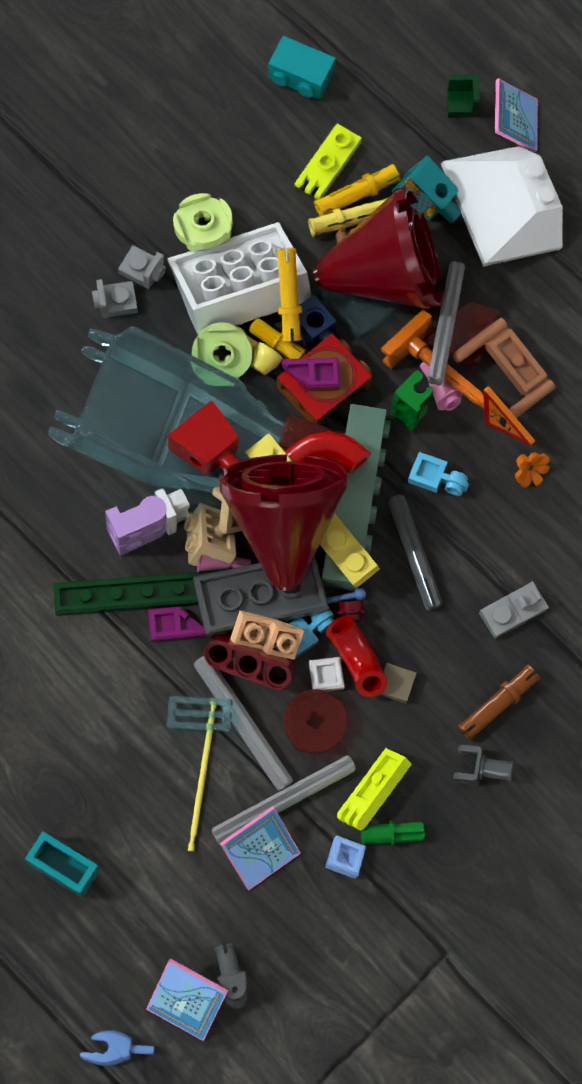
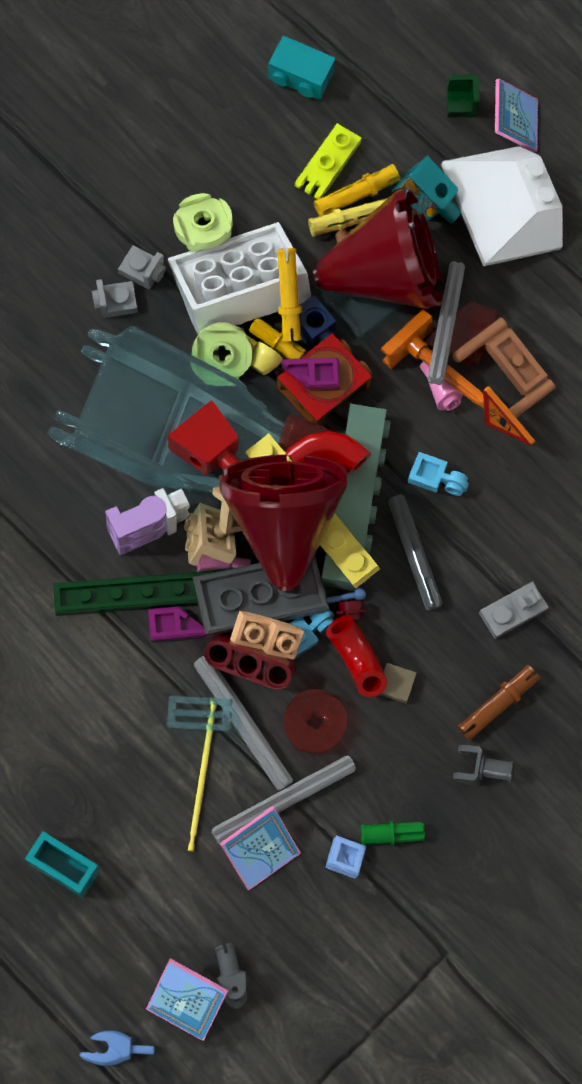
(326, 674): white tile -> none
(374, 789): neon yellow hinge -> none
(408, 403): green hinge -> none
(531, 468): orange plant -> none

